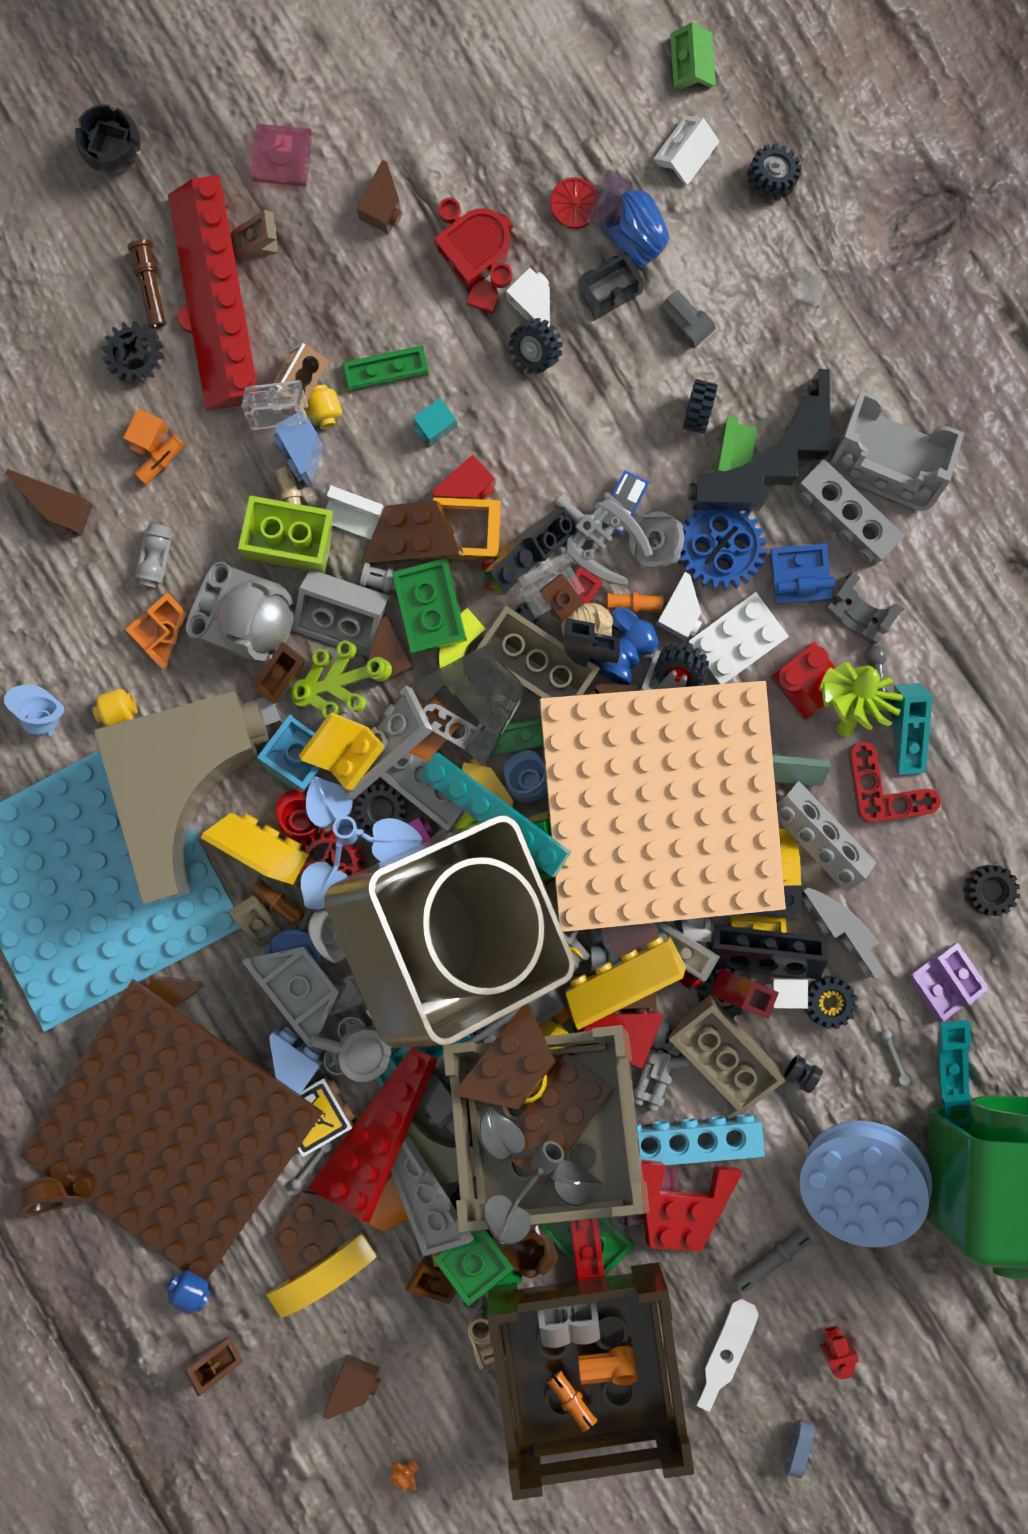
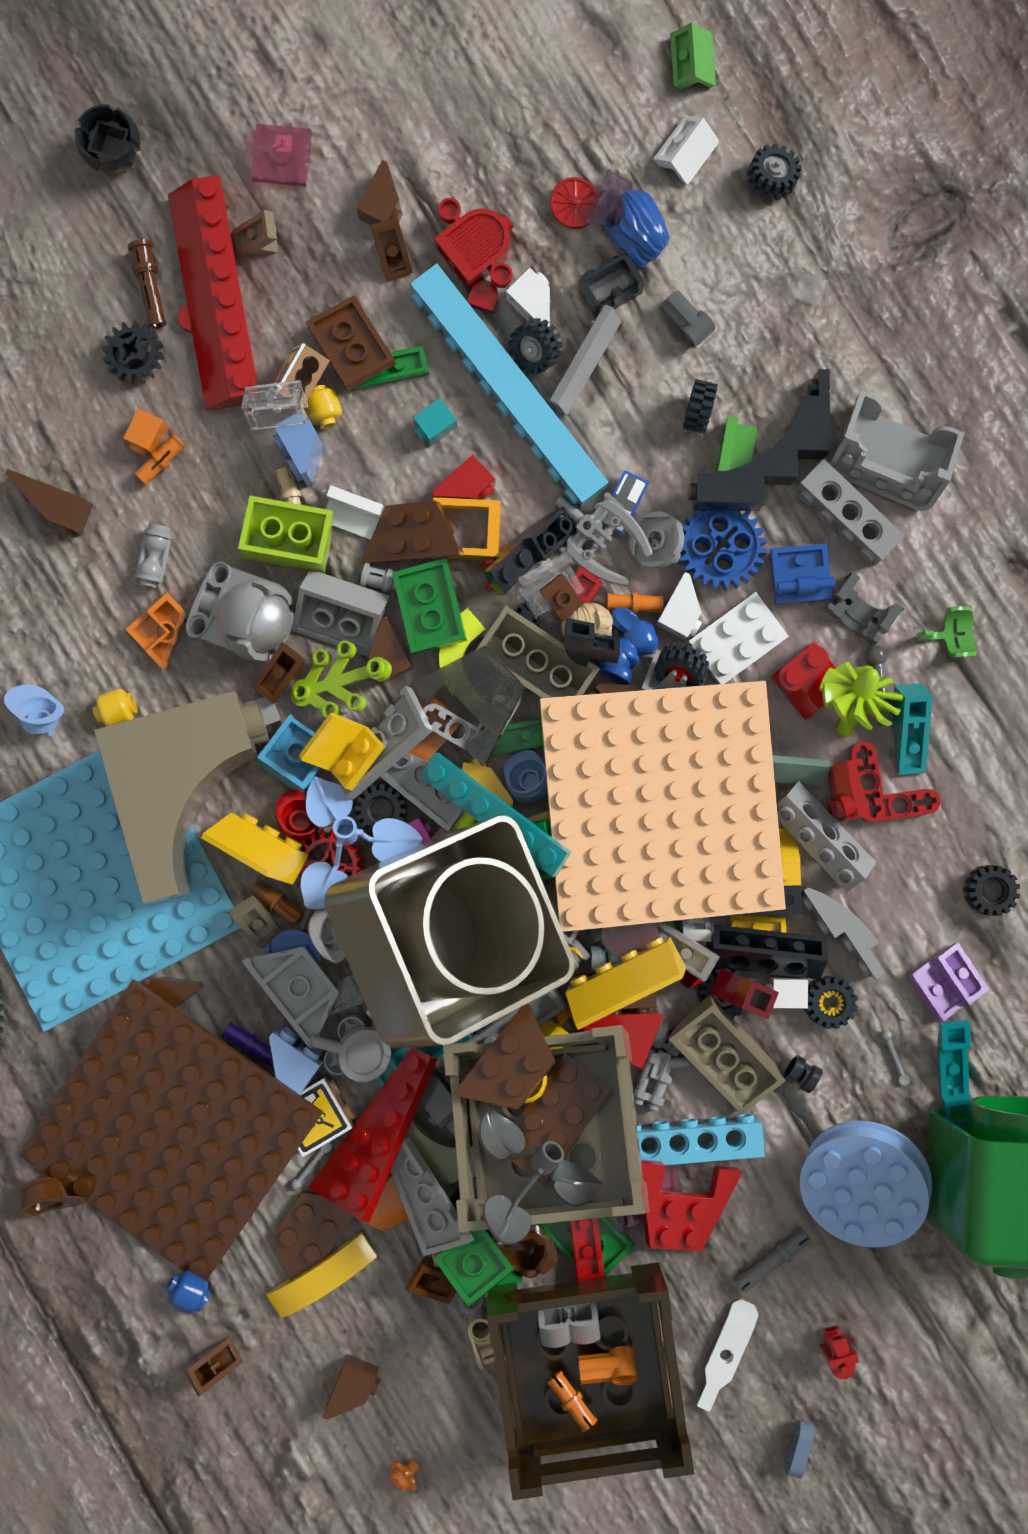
(248, 1043): none -> dark purple pin
(350, 343): none -> reddish brown plate
(391, 248): none -> reddish brown slope
(508, 385): none -> medium azure brick
(585, 360): none -> light grey tile
(846, 792): none -> red slope
(963, 623): none -> bright green helmet

